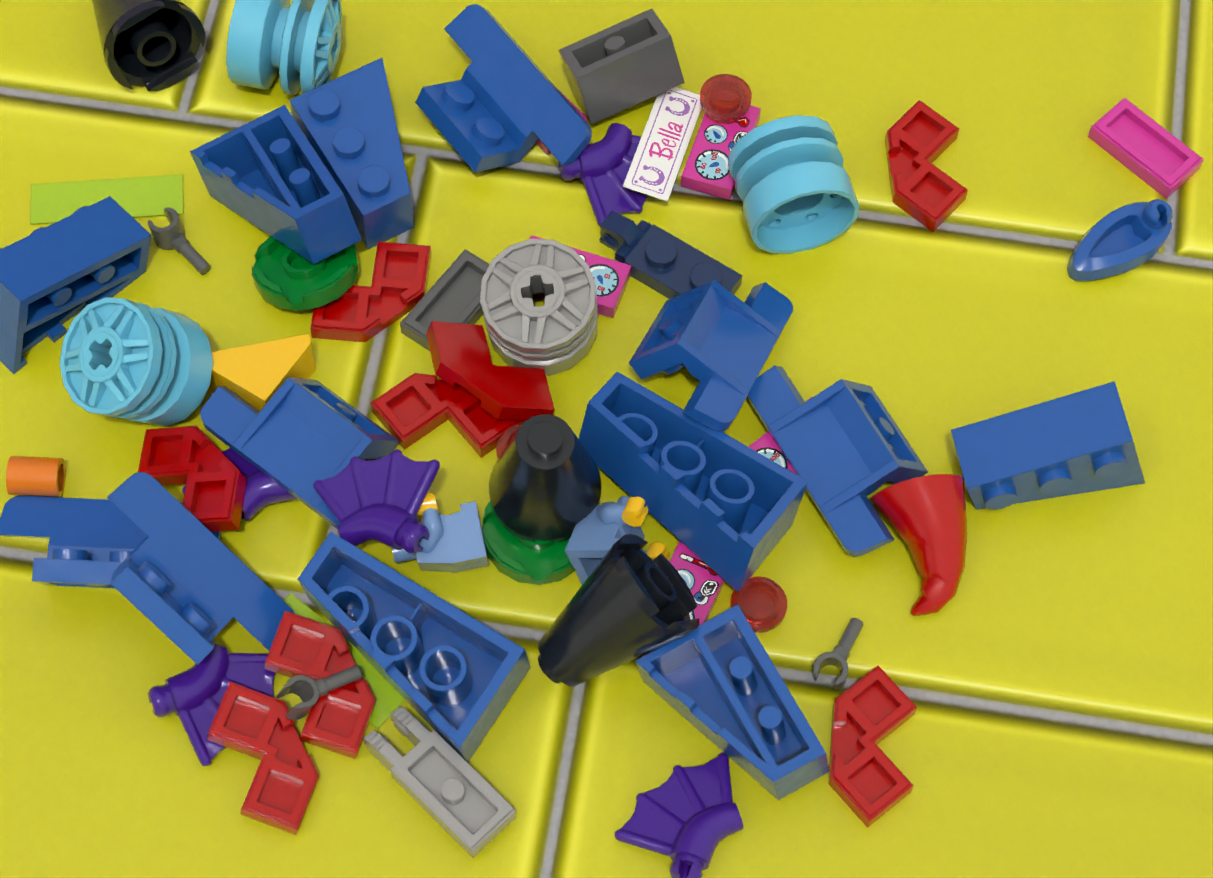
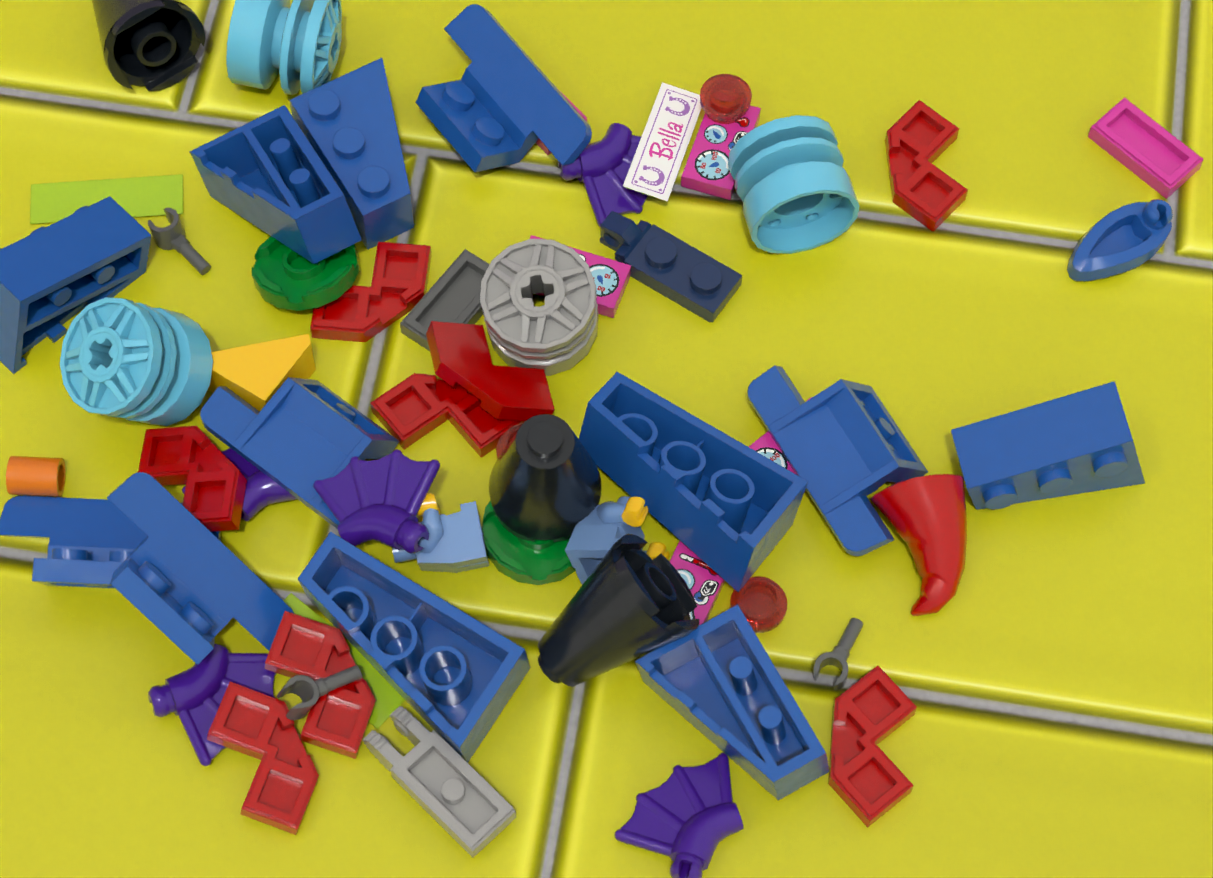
(622, 66): dark grey brick -> none
(717, 342): blue plate -> none

